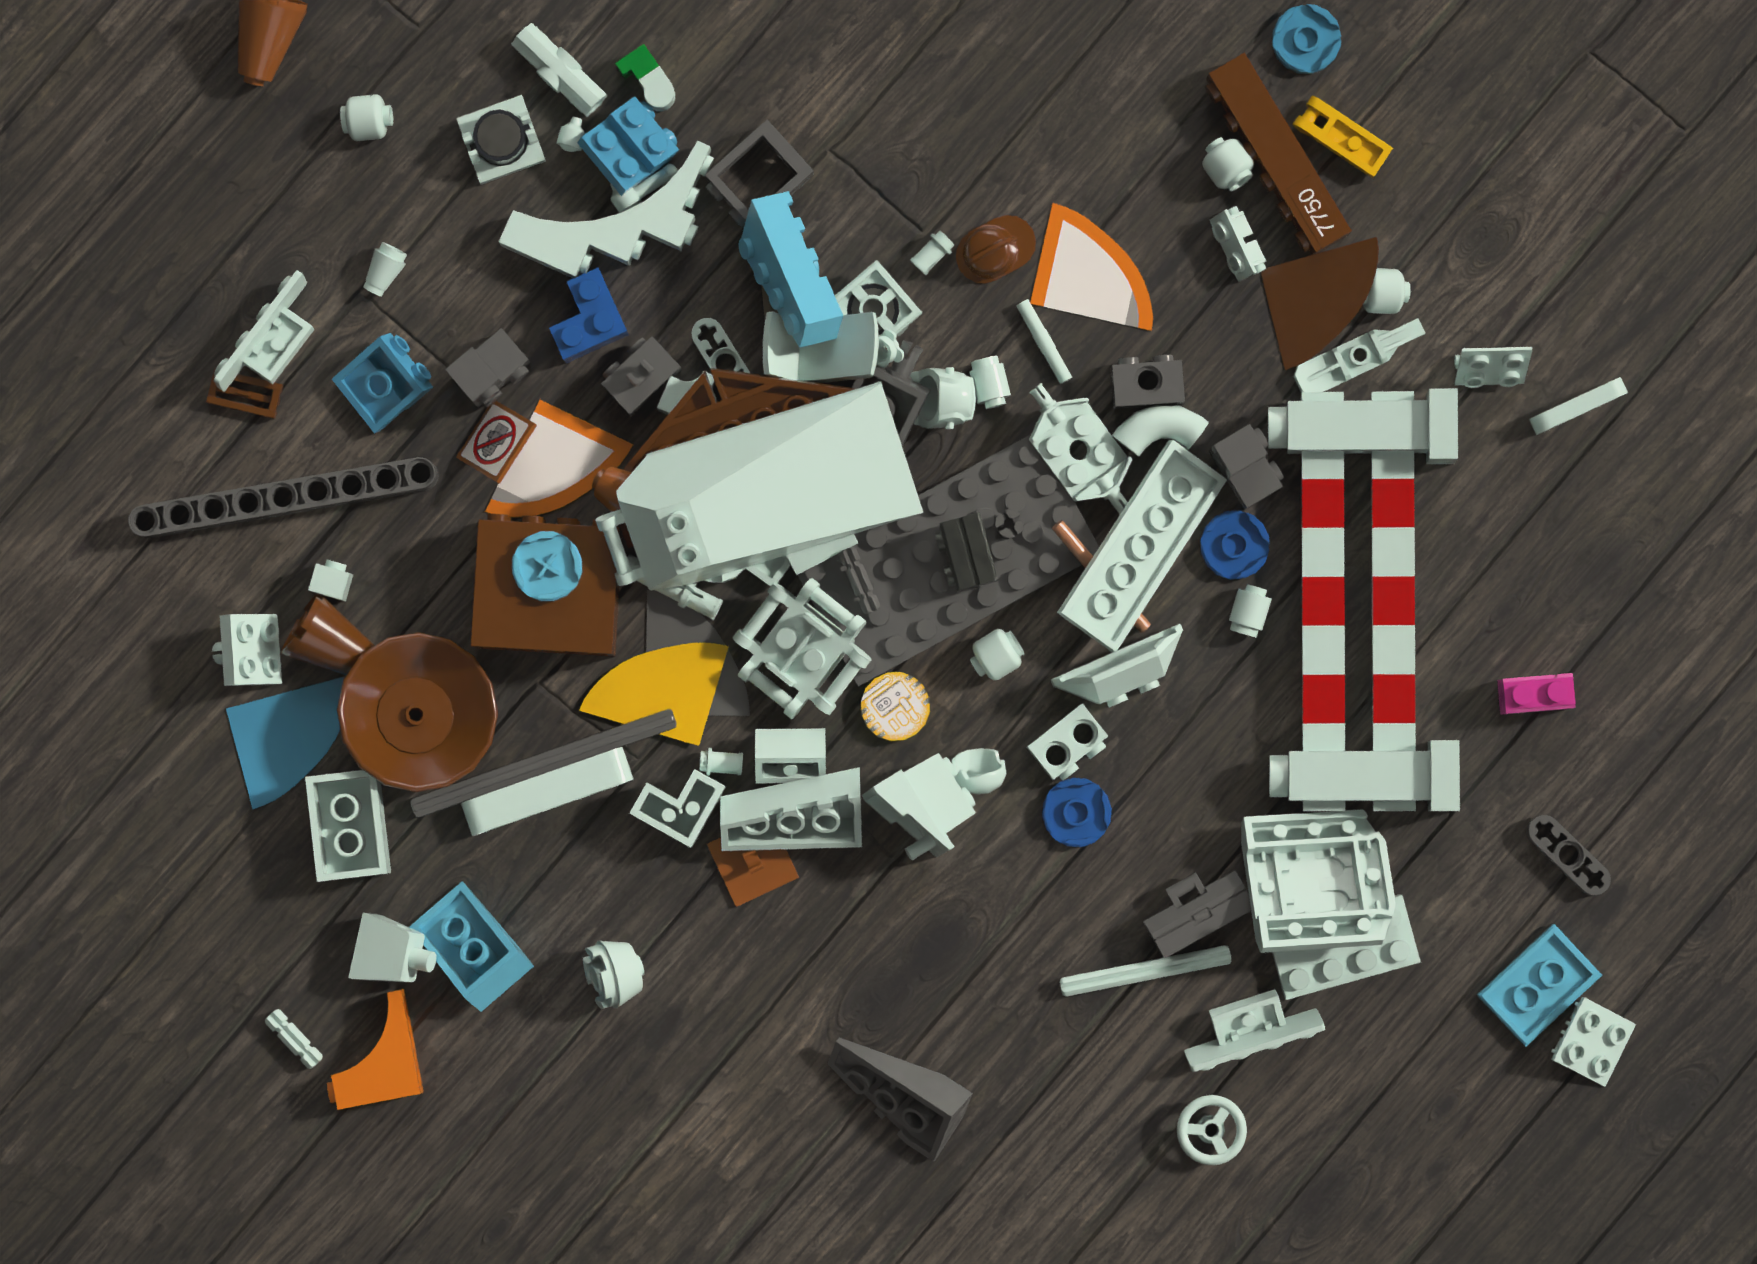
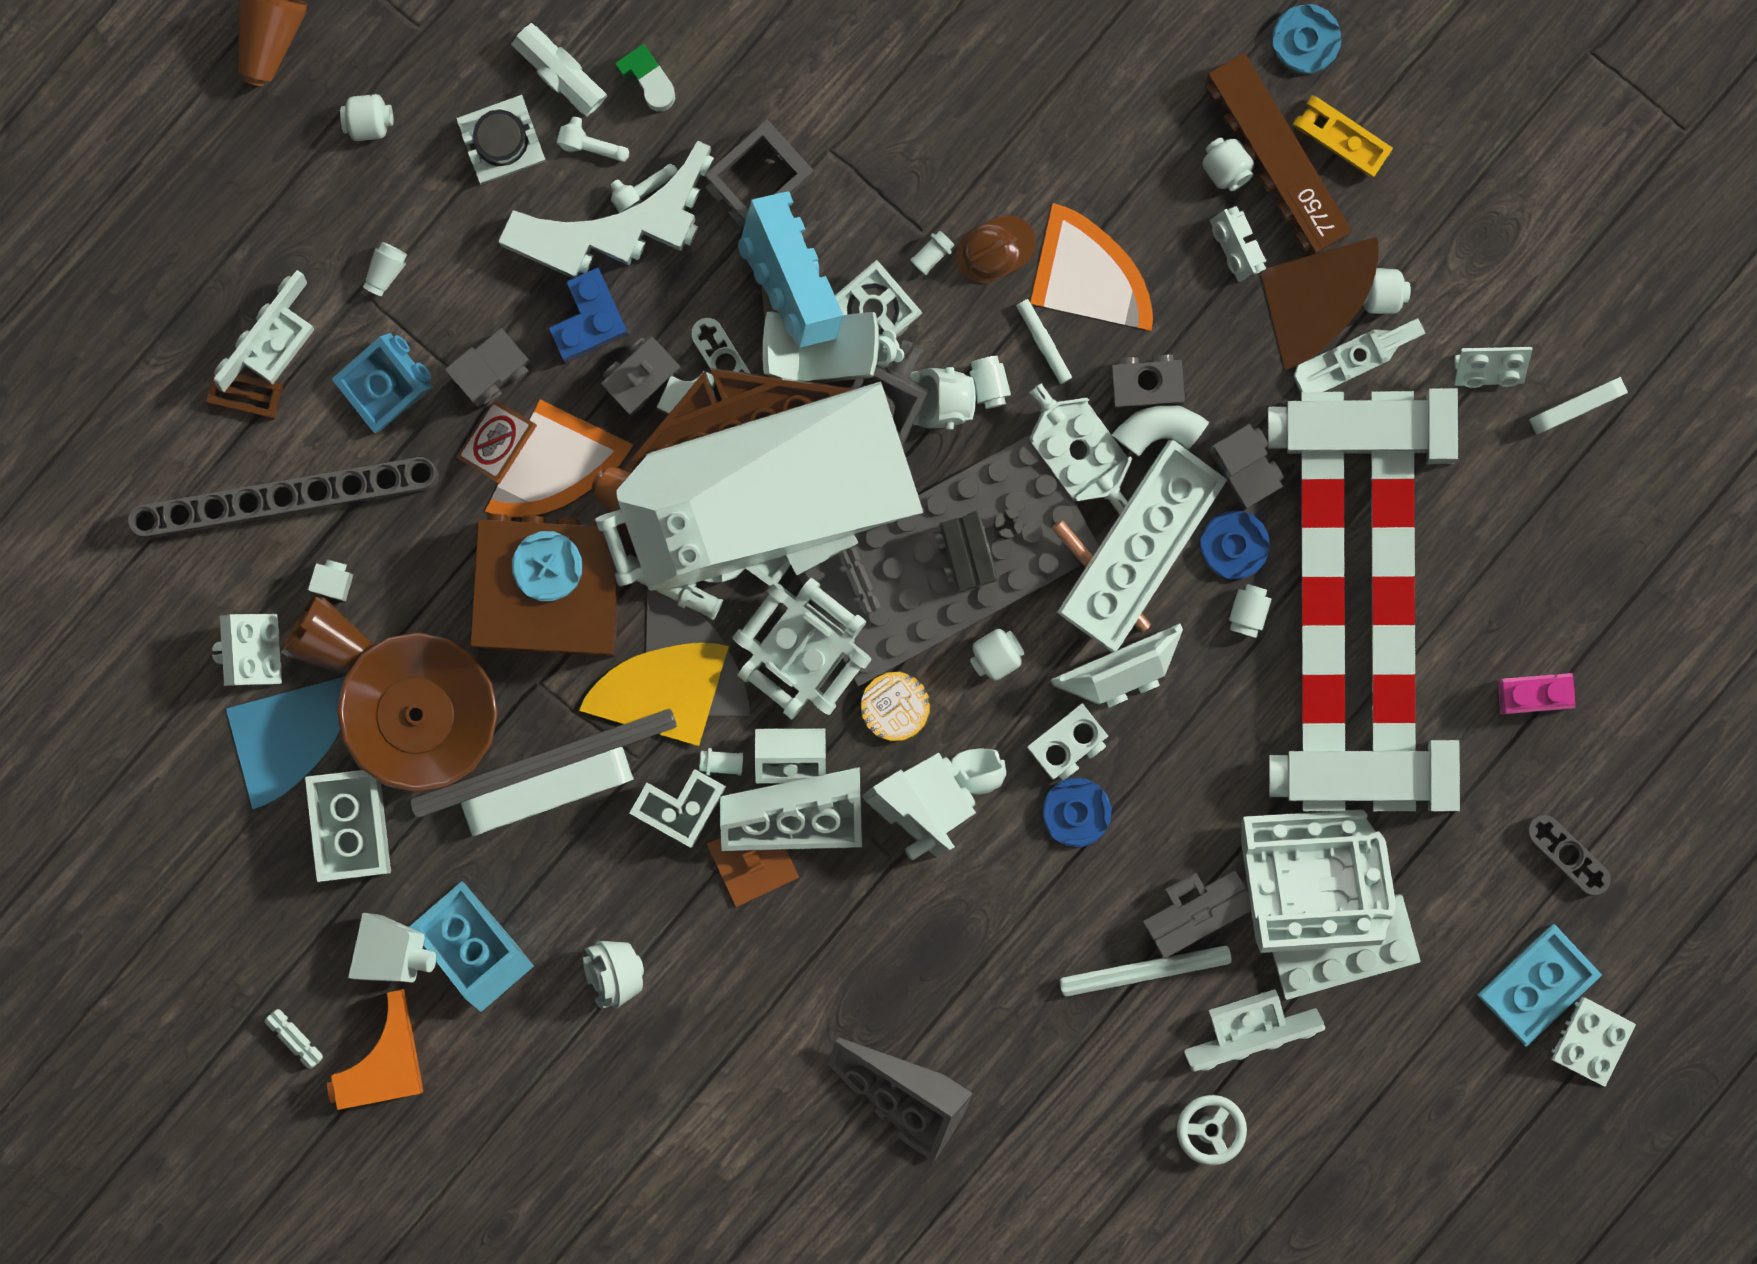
(629, 145): dark azure plate -> none

